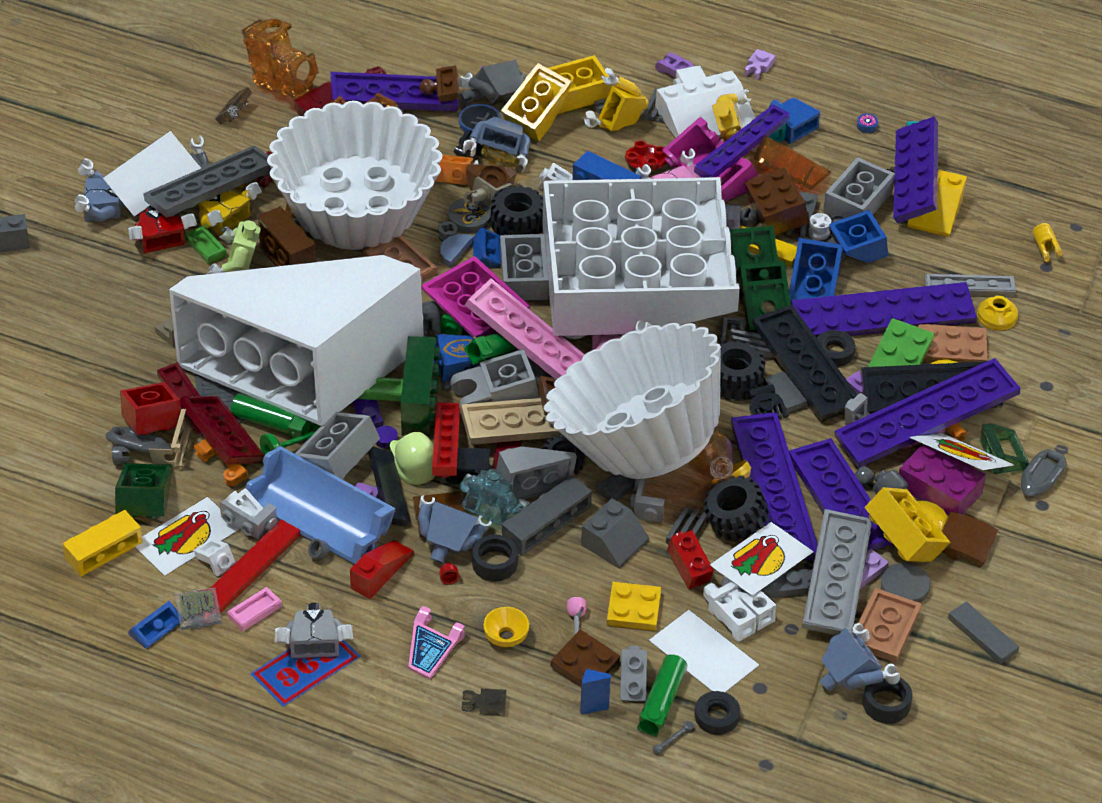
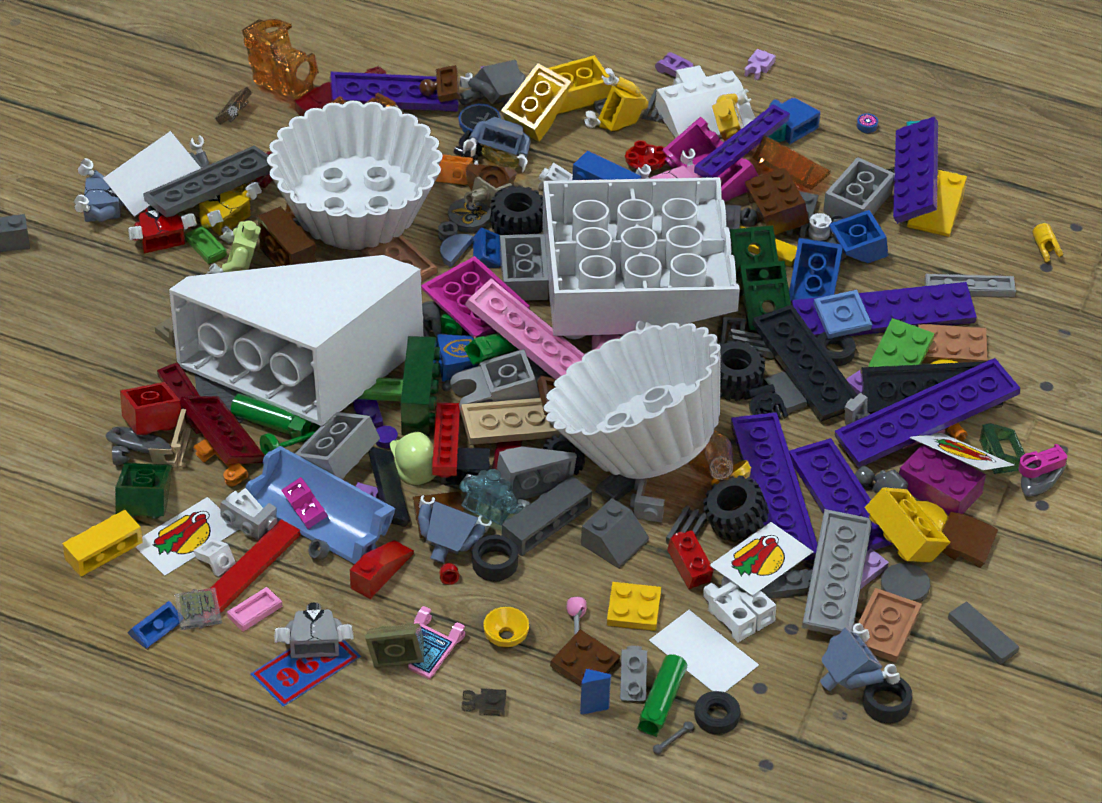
(304, 503): none -> dark pink slope
(395, 644): none -> olive slope
(842, 314): none -> medium blue tile
(997, 318): yellow piece -> none
(1046, 461): none -> dark pink piece

